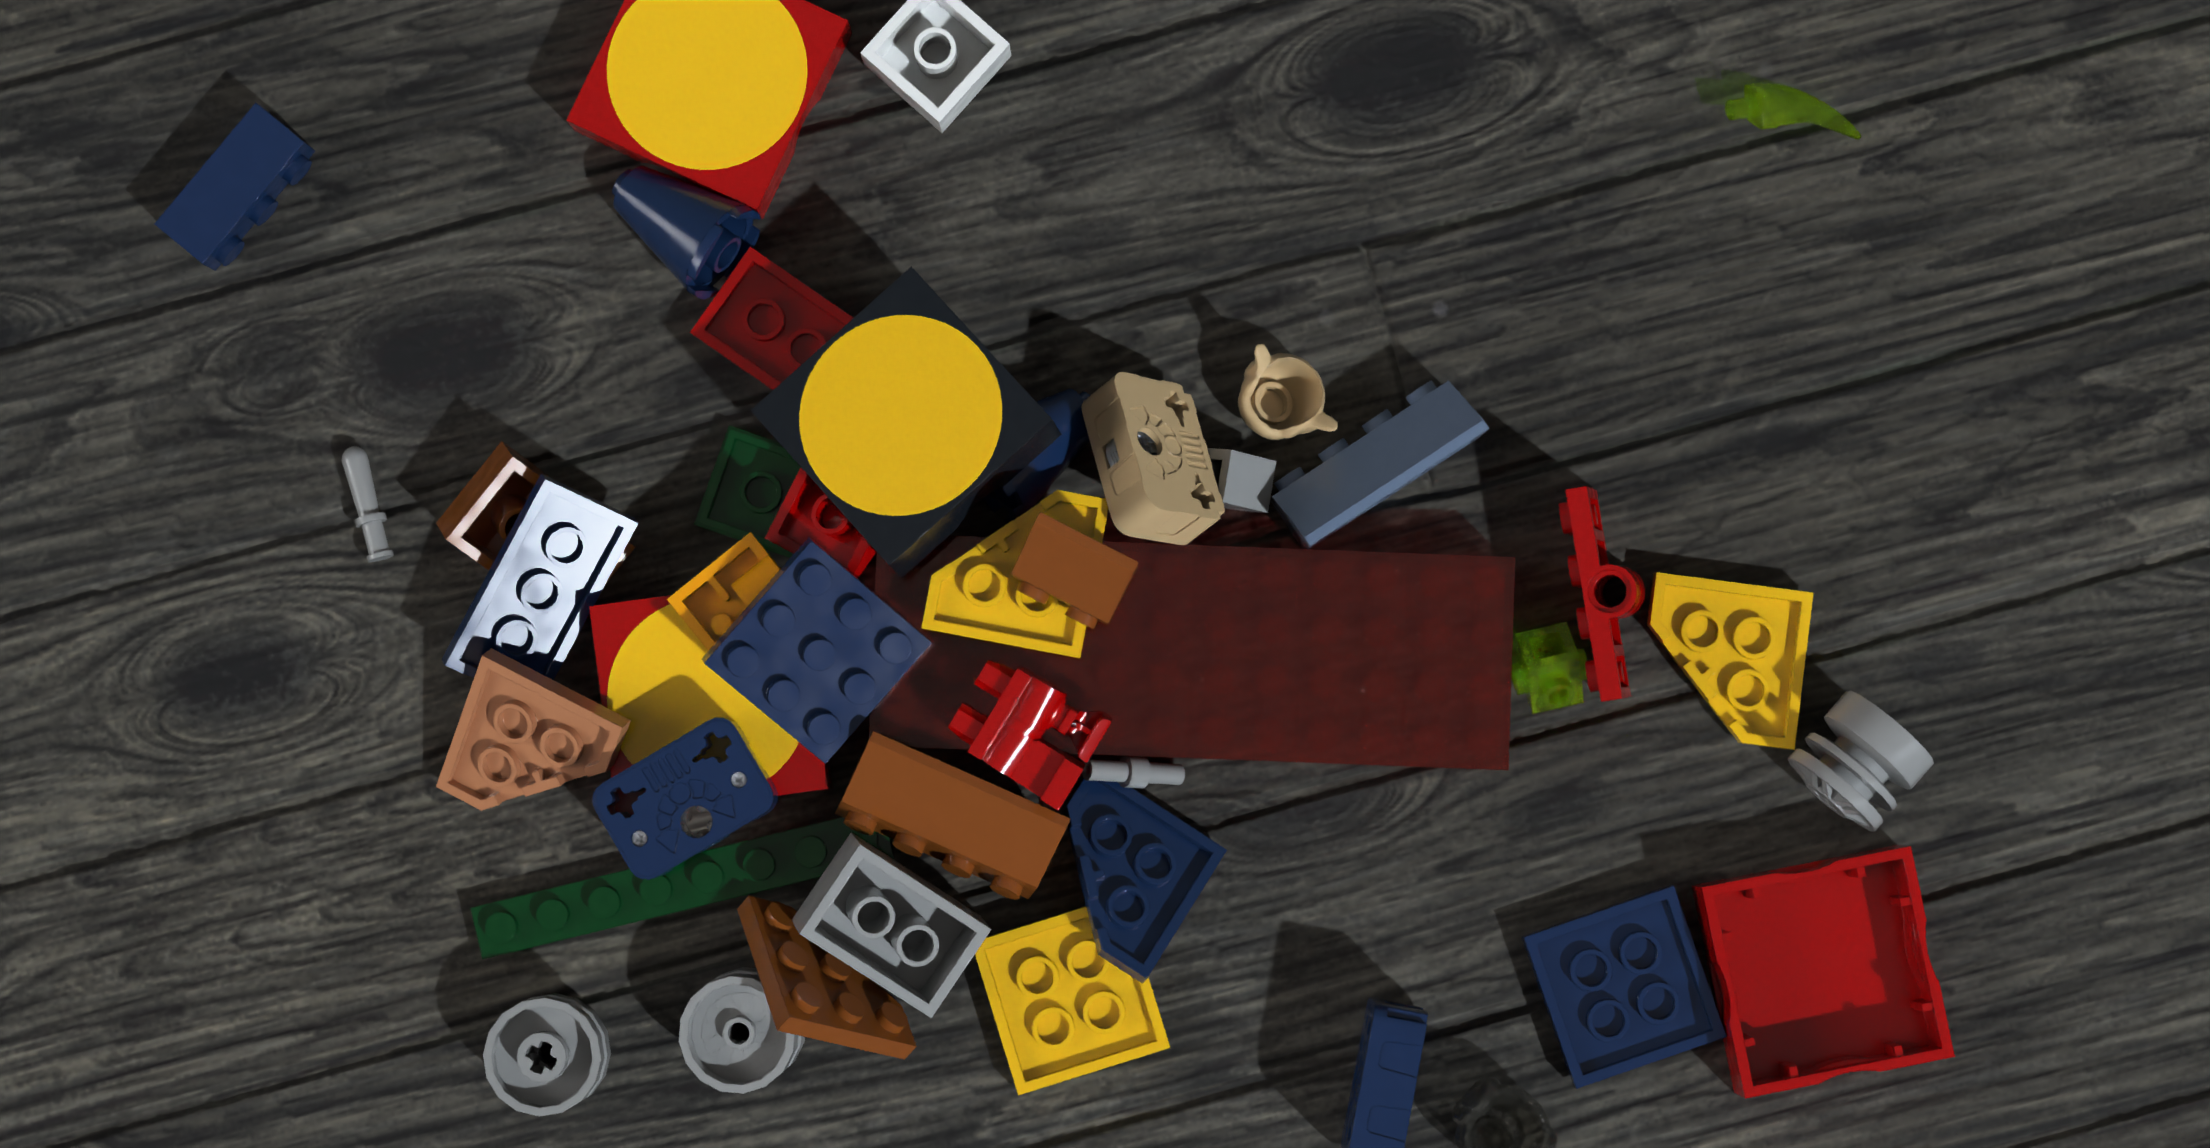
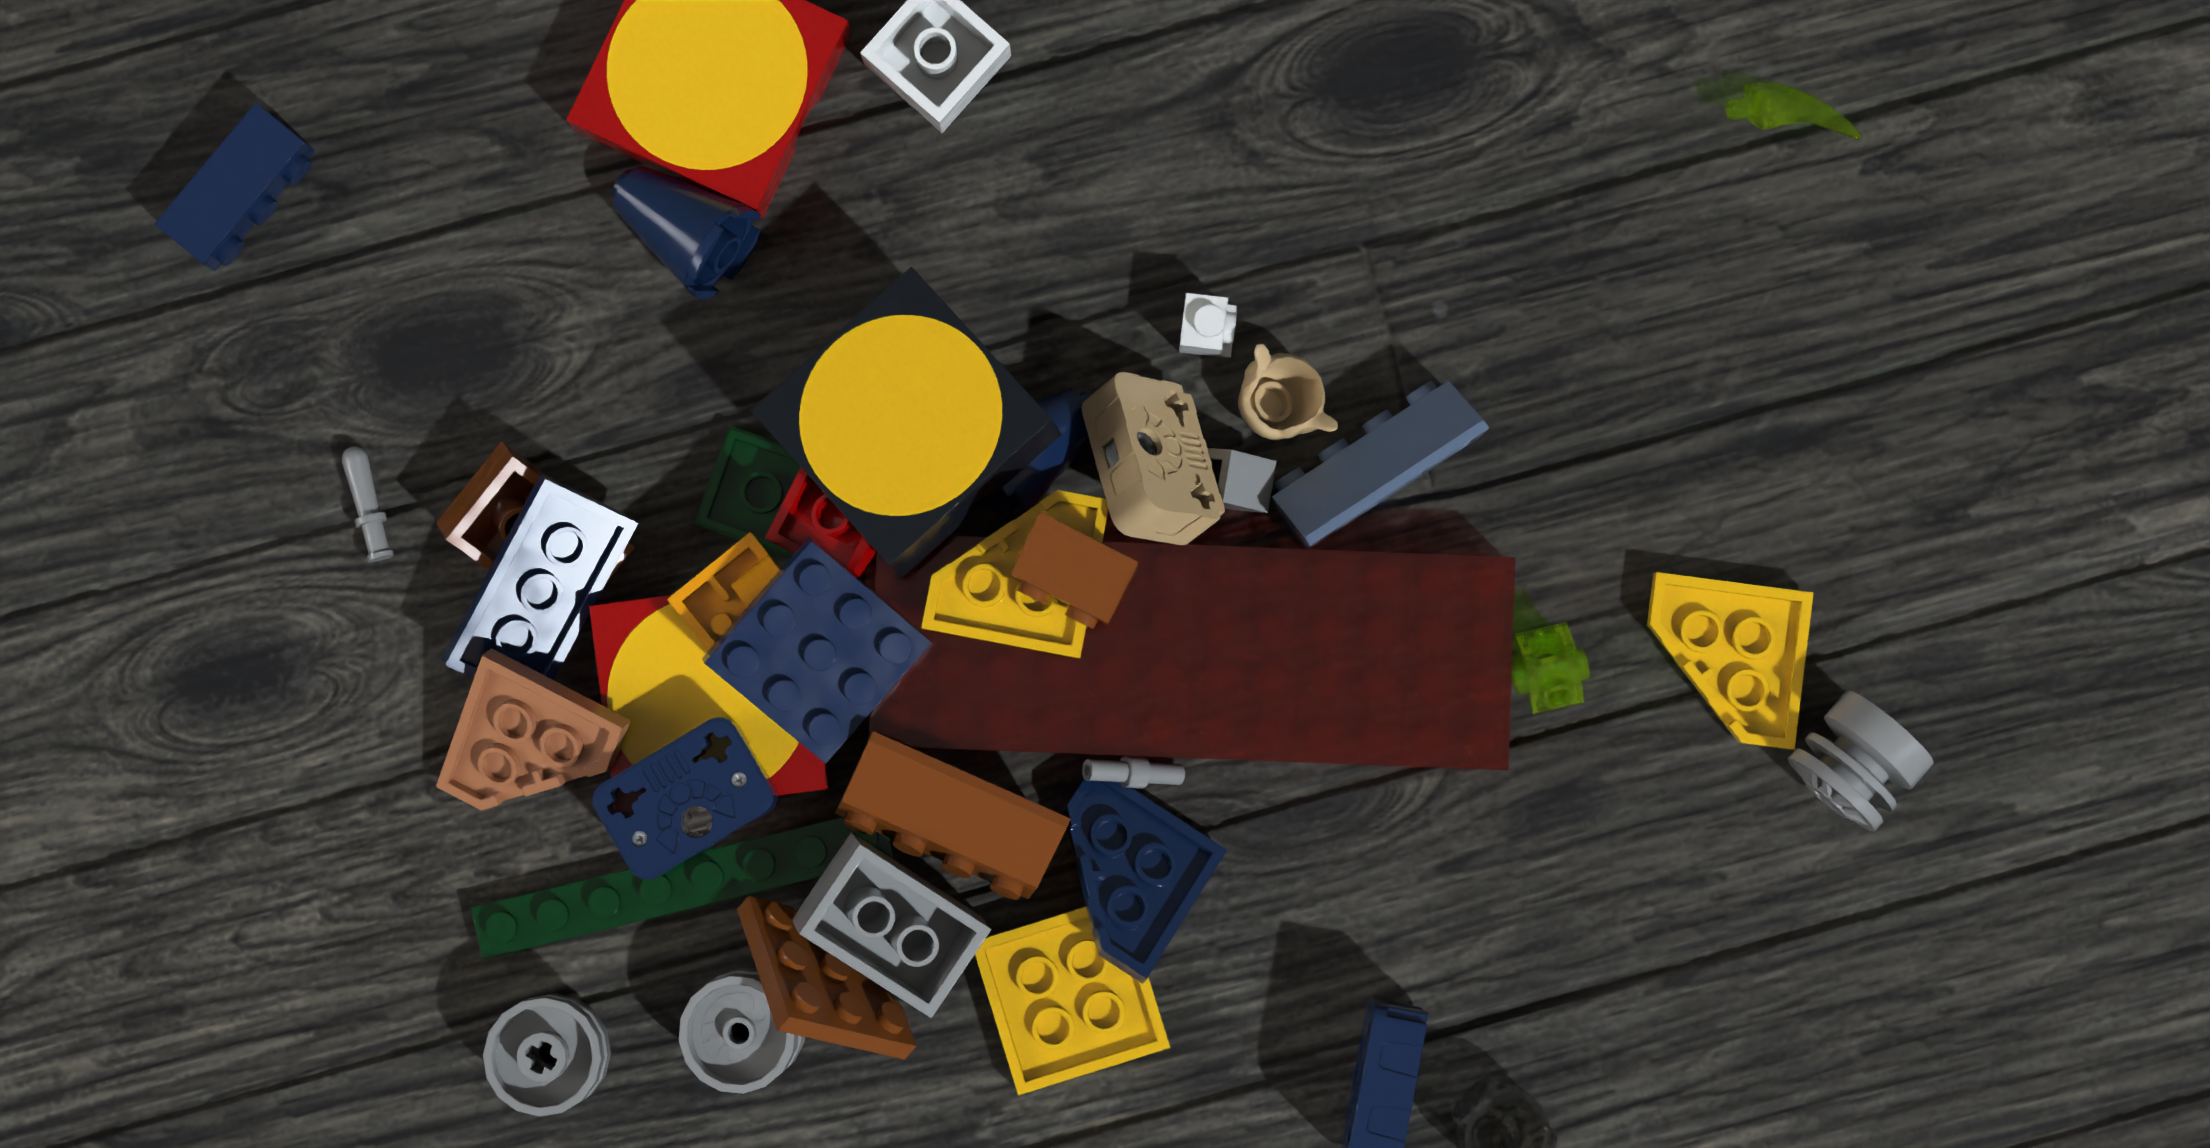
(767, 320): red plate -> none
(1014, 730): red hips -> none
(1207, 326): none -> white brick
(1591, 571): red plate -> none
(1624, 986): dark blue plate -> none
(1822, 970): red tile -> none

